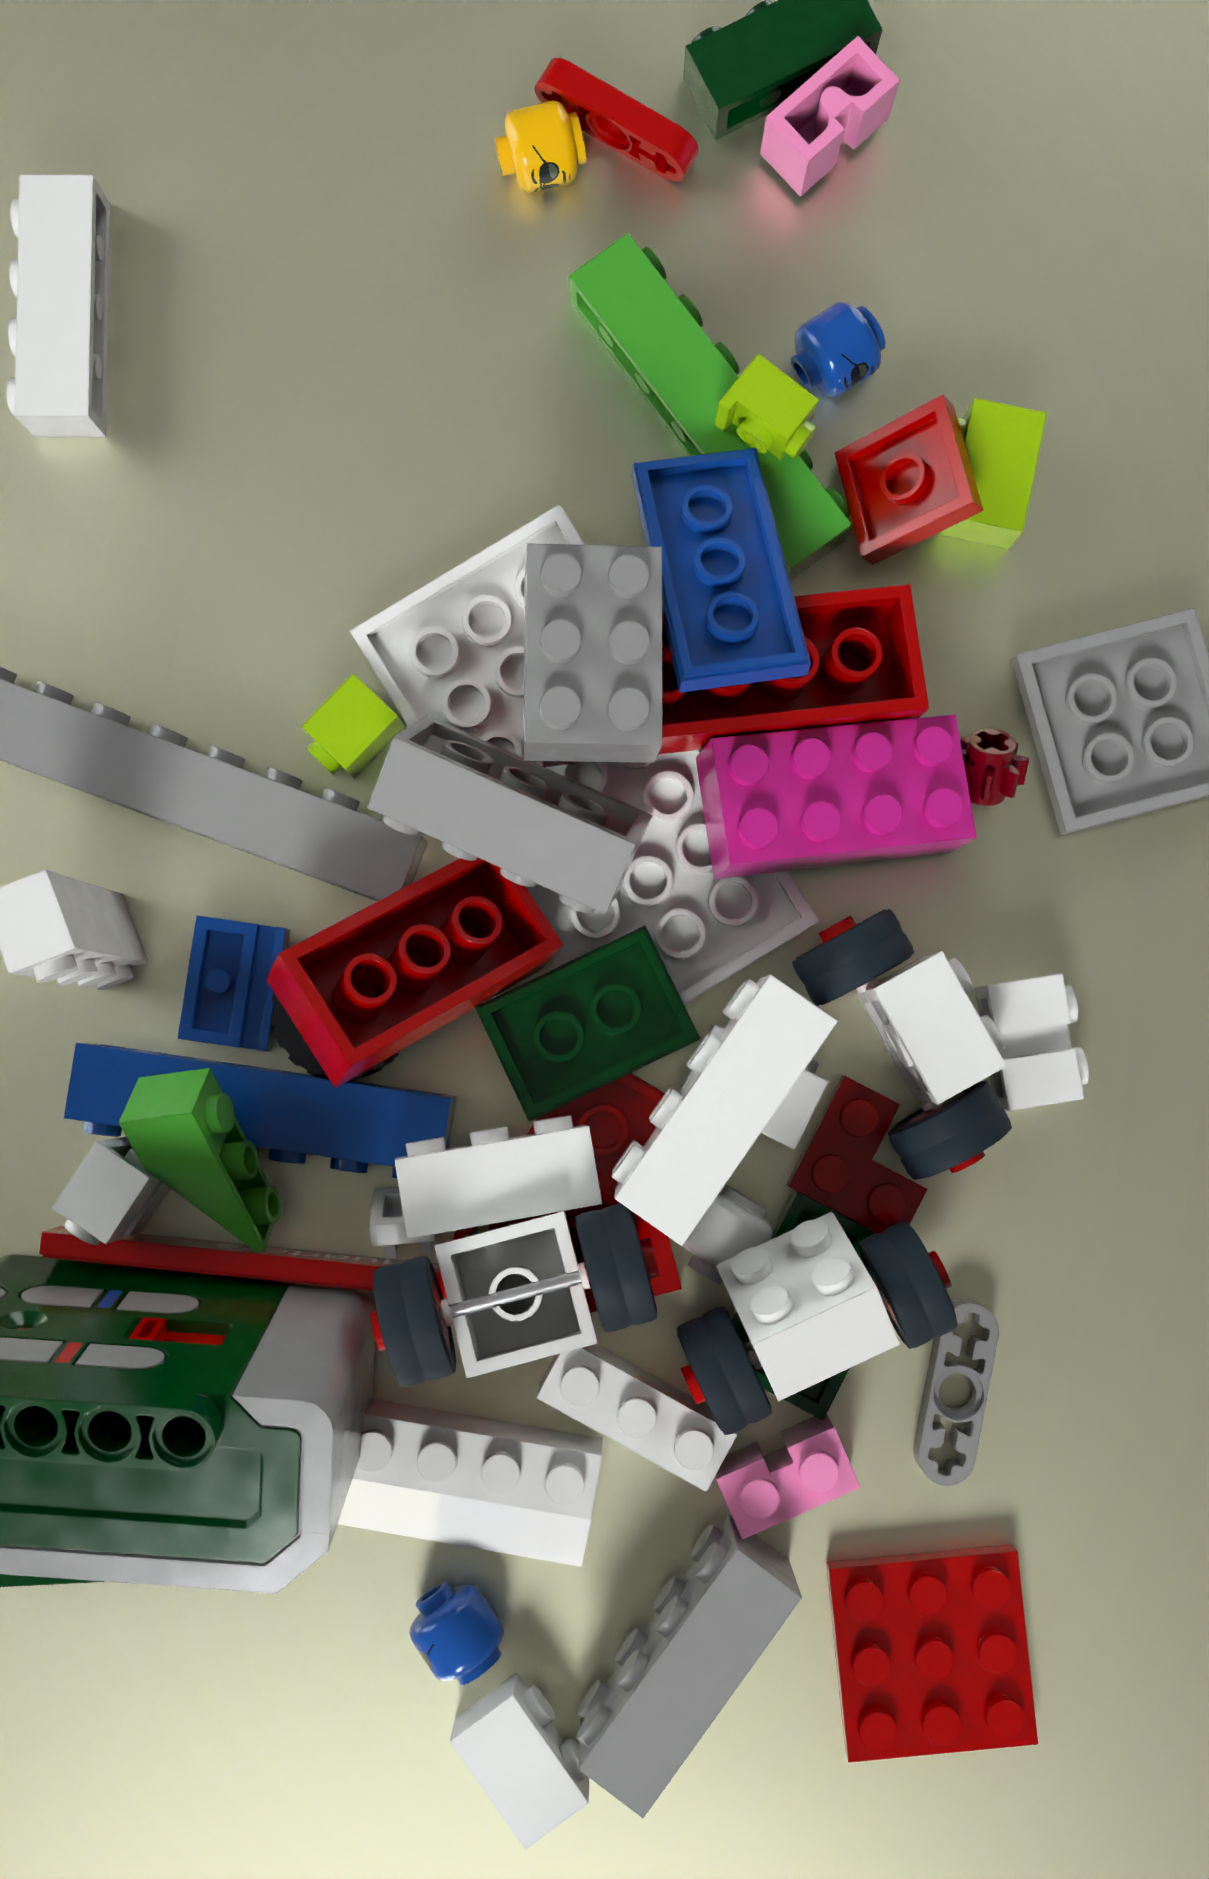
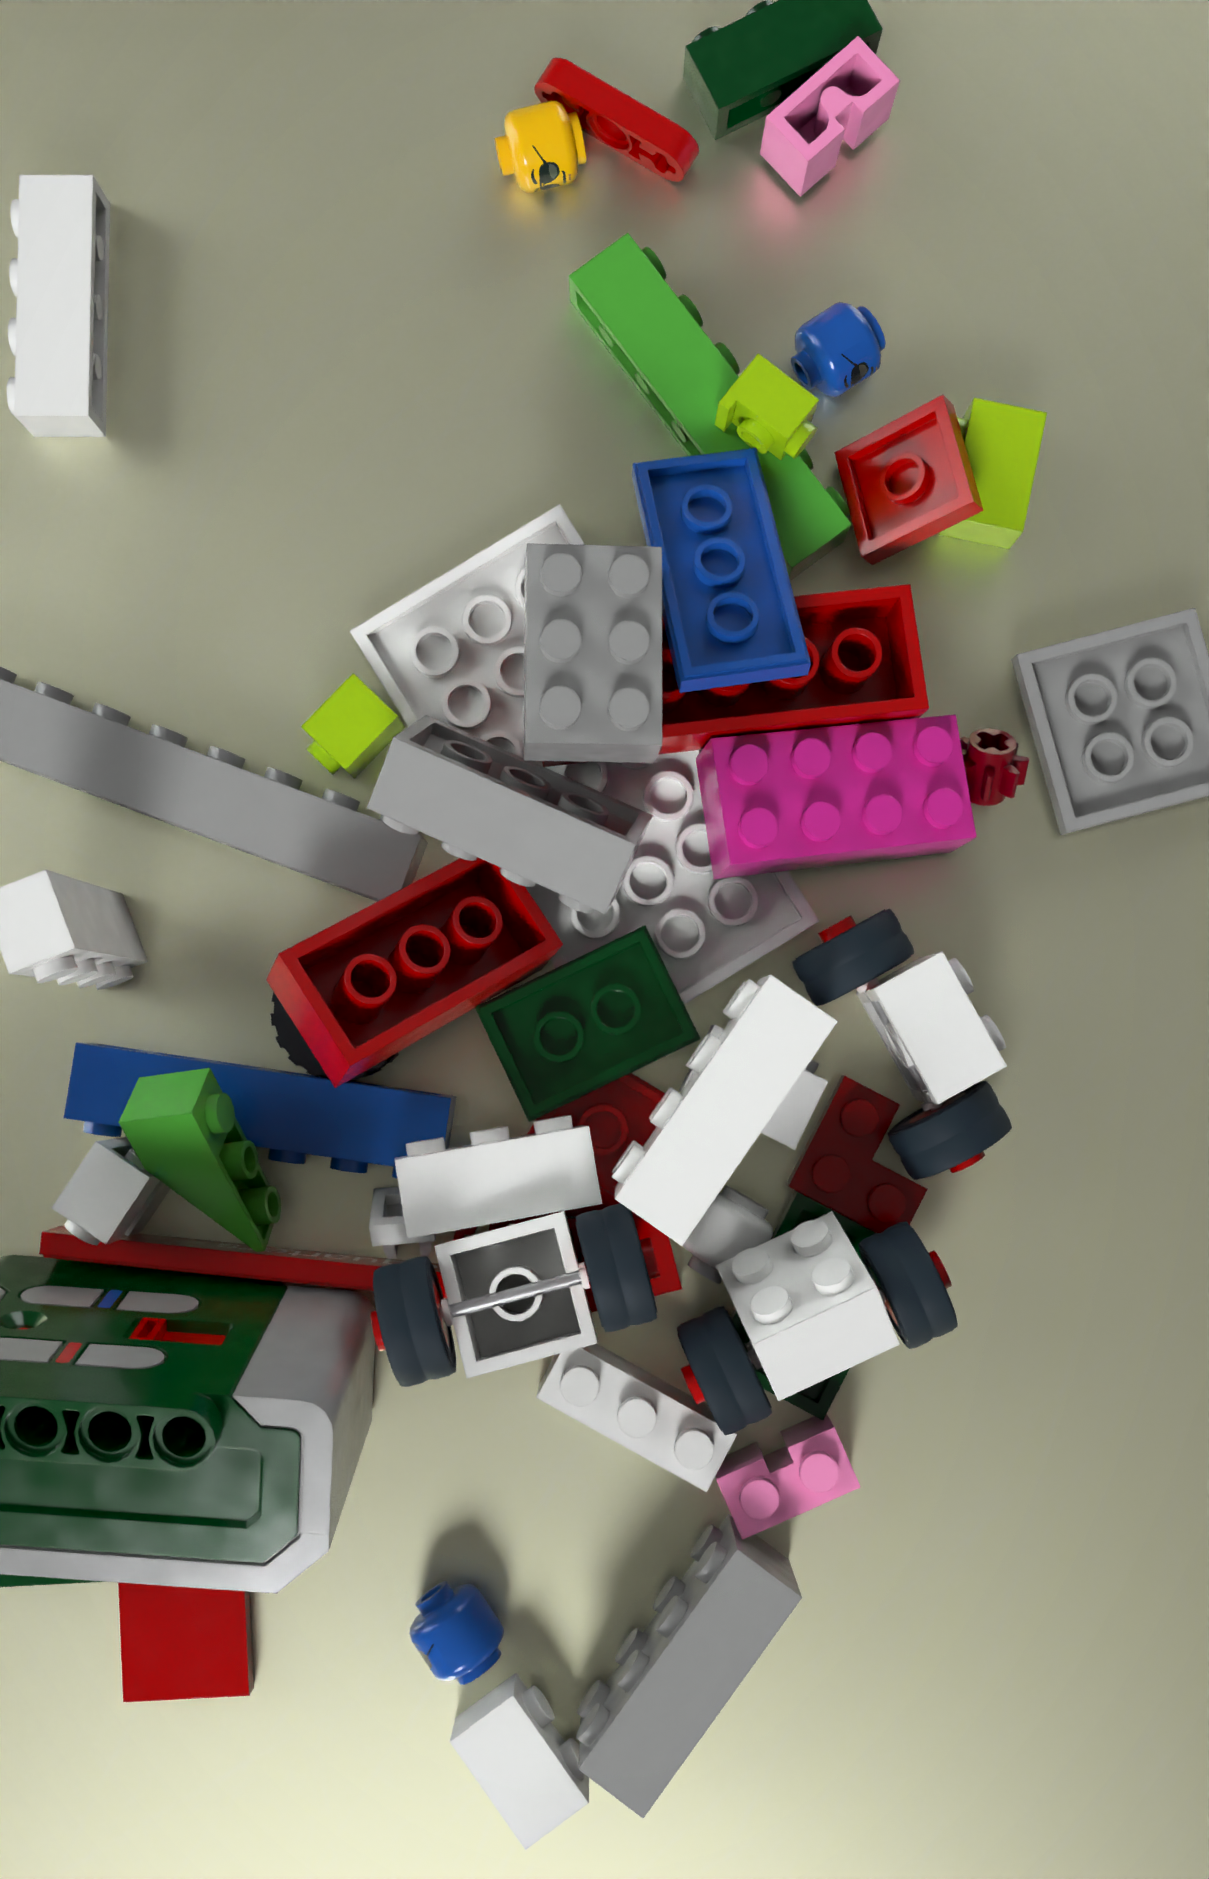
(184, 1643): none -> red tile
(227, 983): blue plate -> none
(474, 1482): white slope -> none
(931, 1653): red plate -> none
(932, 1433): light grey beam -> none
(1038, 1047): white brick -> none

